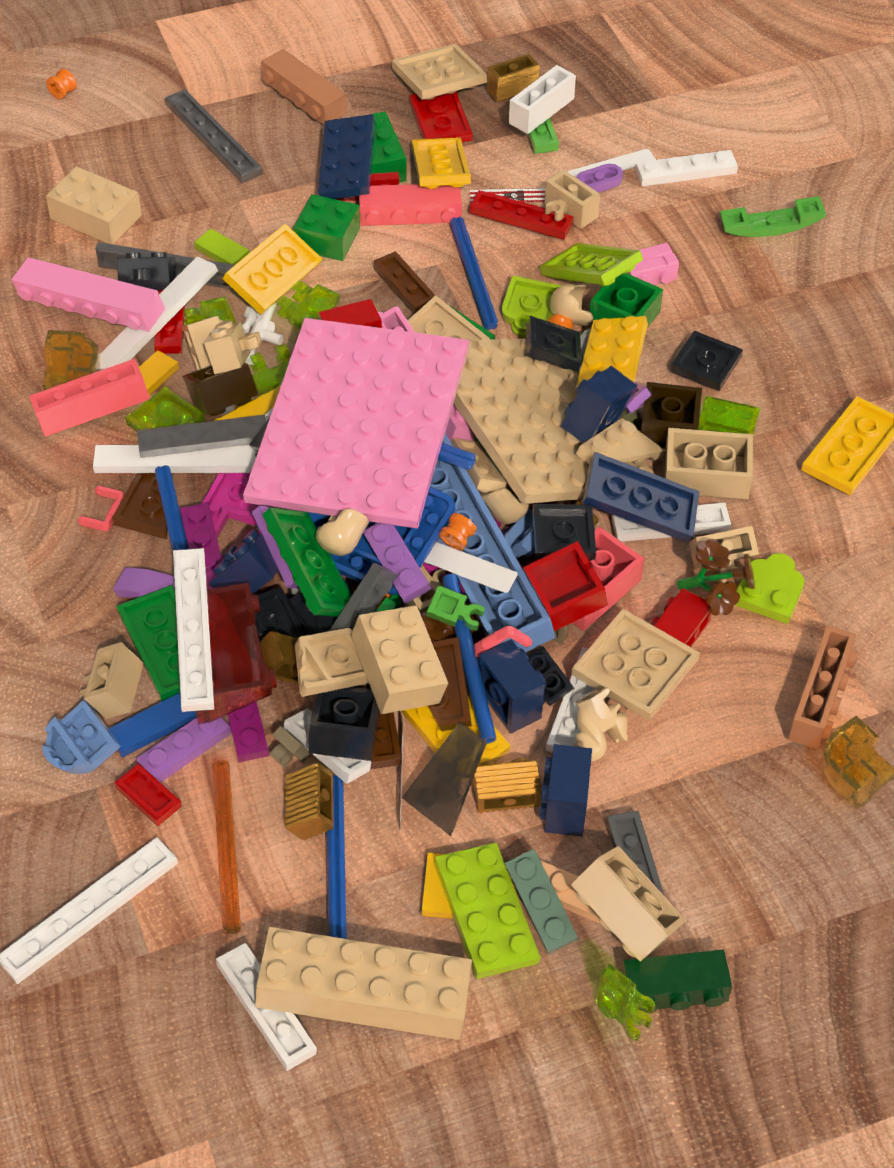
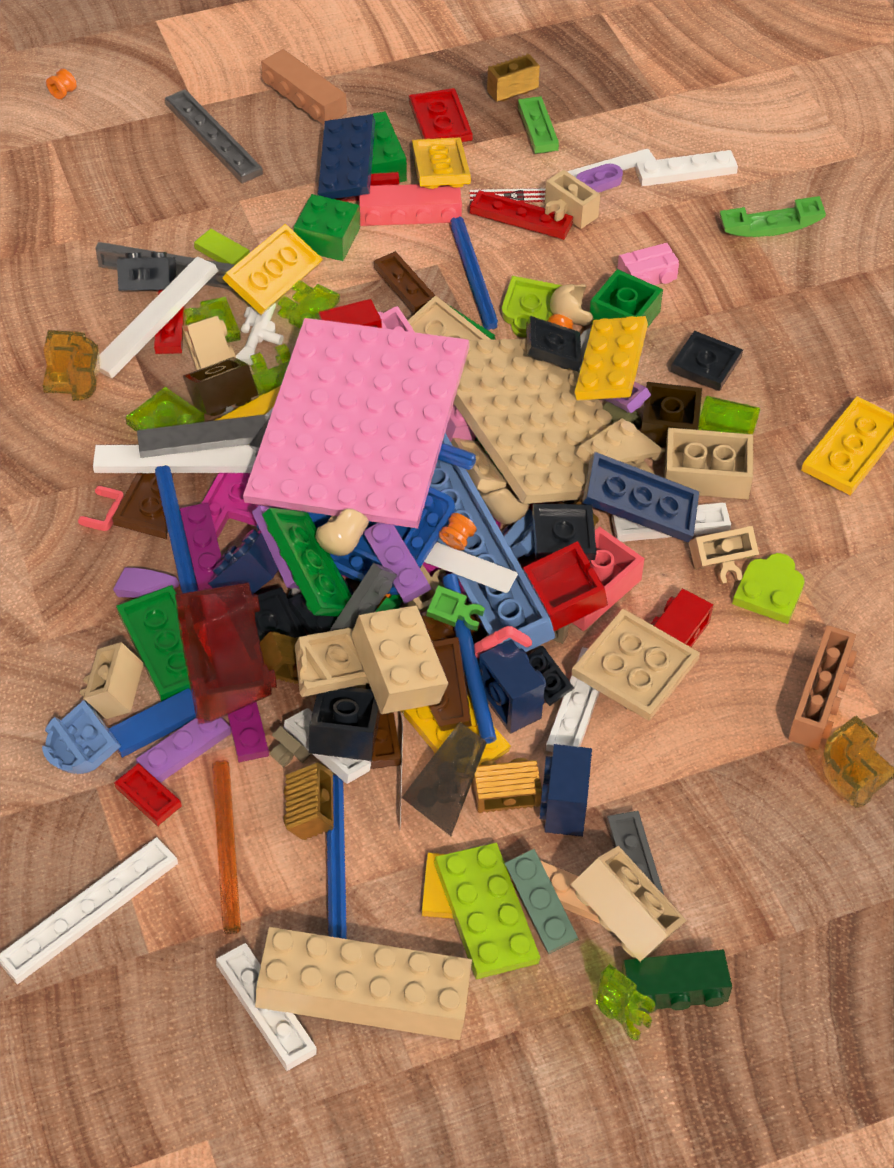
(88, 294): bright pink brick -> none
(89, 397): coral brick -> none
(94, 205): tan brick -> none
(157, 370): yellow tile -> none
(193, 630): white tile -> none
(229, 346): tan brick -> none
(439, 71): tan plate -> none
(542, 99): white brick -> none
(591, 263): lime plate -> none
(596, 718): tan animal -> none
(598, 403): dark blue brick -> none
(722, 595): reddish brown plant -> none

